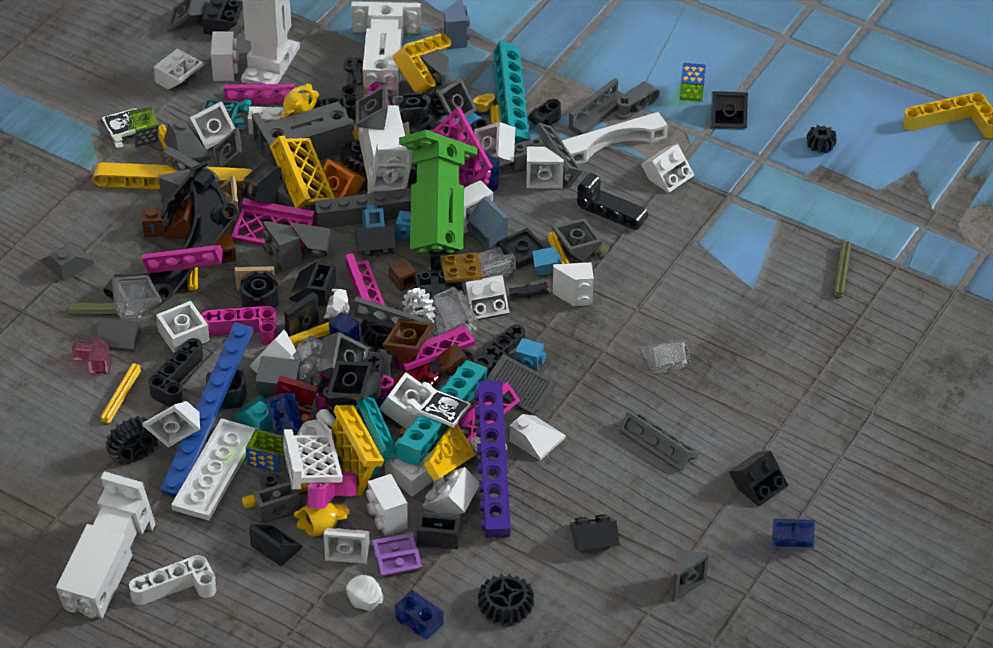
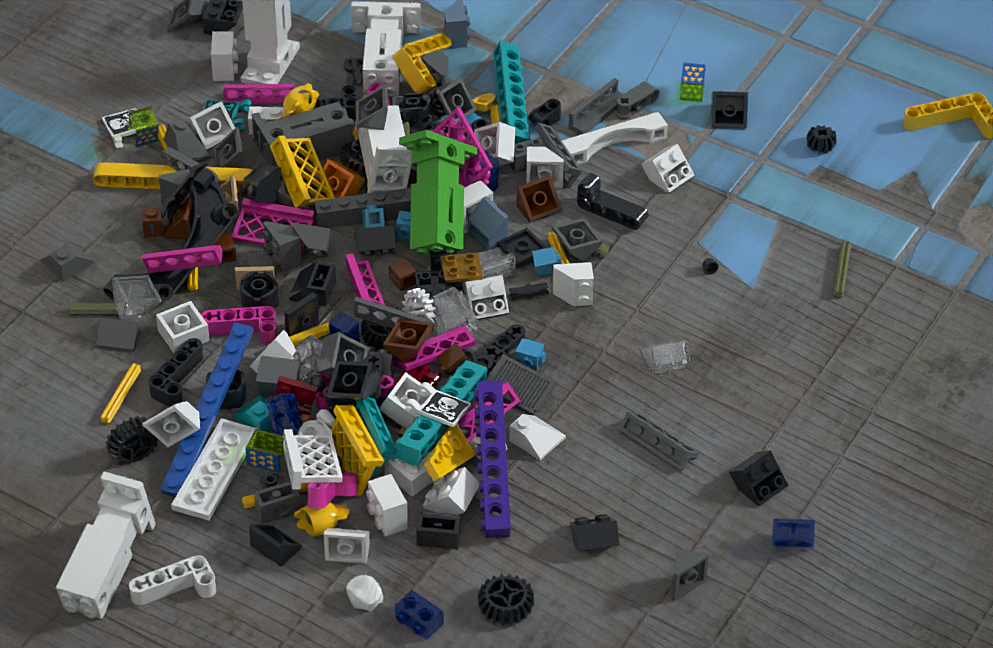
(95, 353): clear pink brick -> none
(175, 69): white slope -> none
(337, 304): white hair -> none
(396, 554): medium lavender slope -> none
(537, 199): none -> reddish brown slope
(710, 266): none -> black hinge

